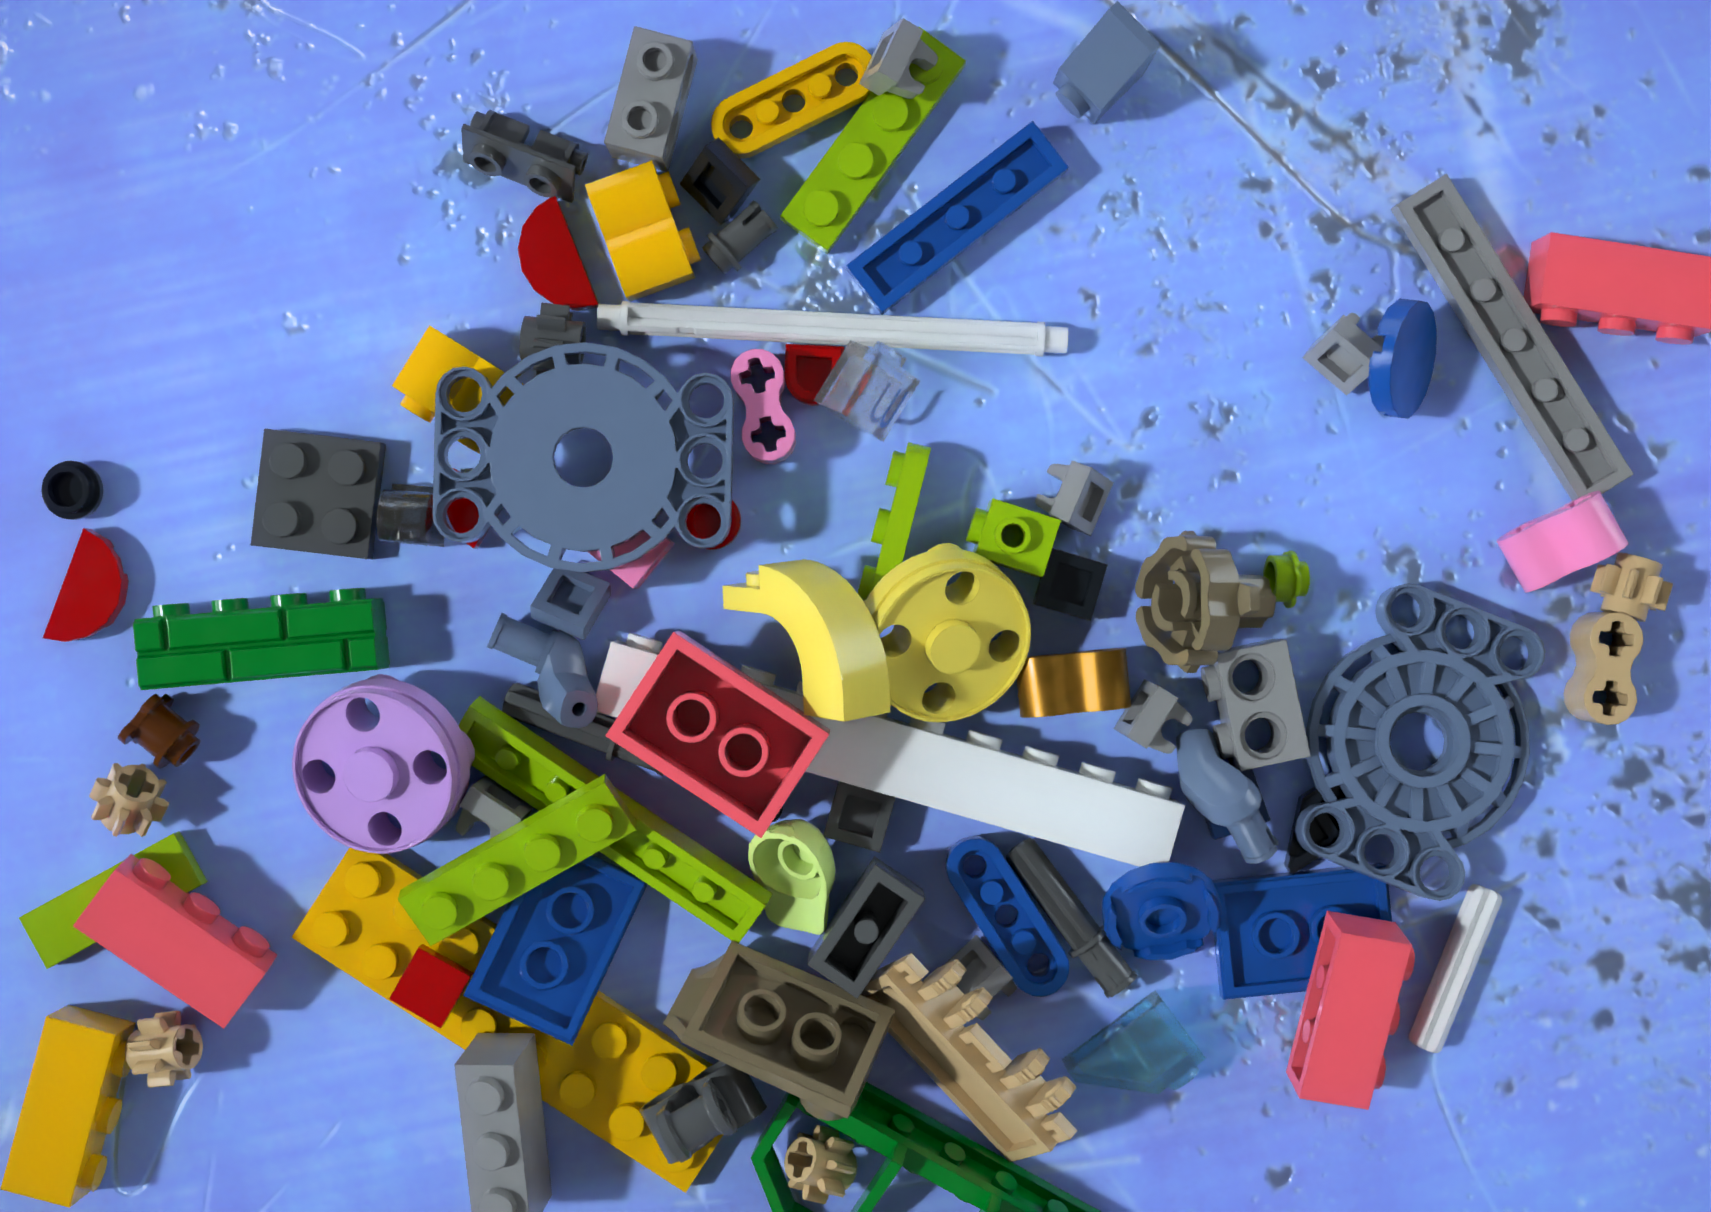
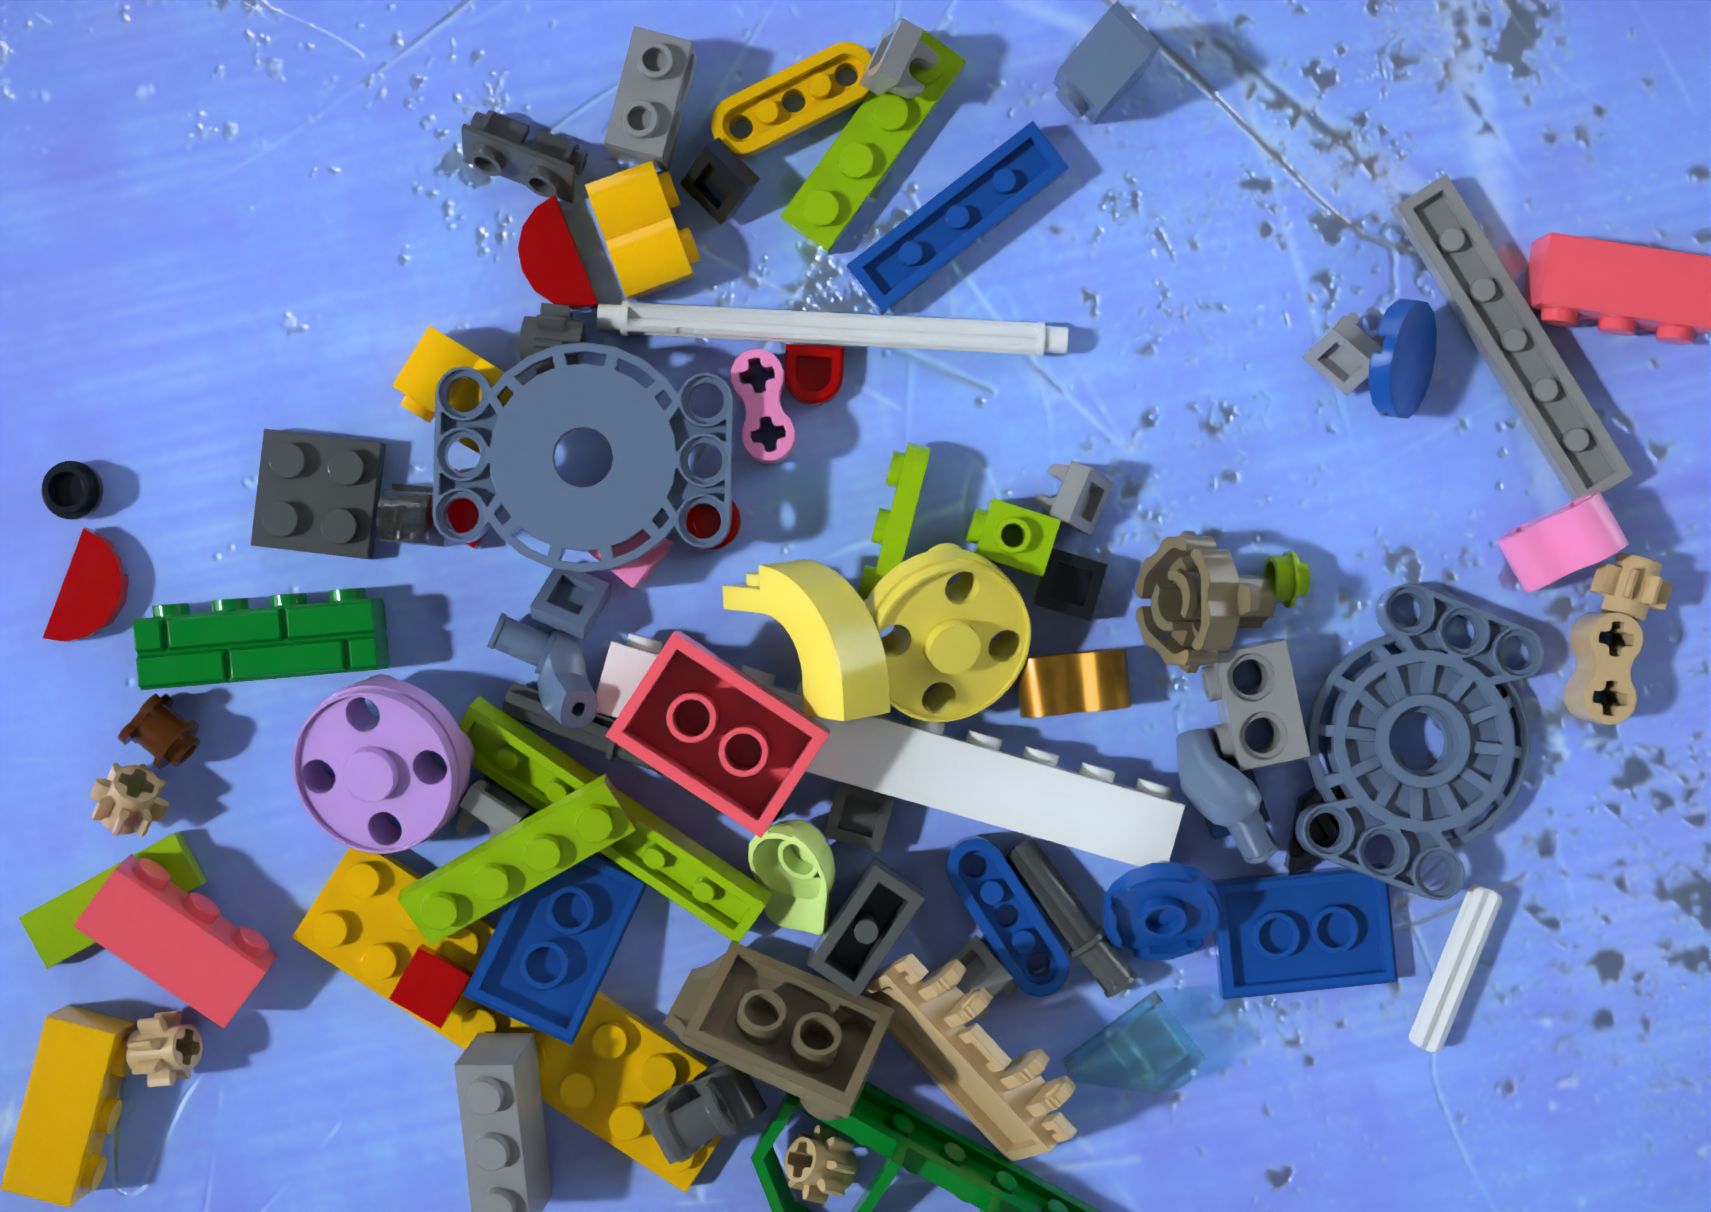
(739, 237): dark grey pin -> none
(868, 388): clear brick -> none
(1148, 712): light grey tile -> none
(1349, 1010): coral brick -> none

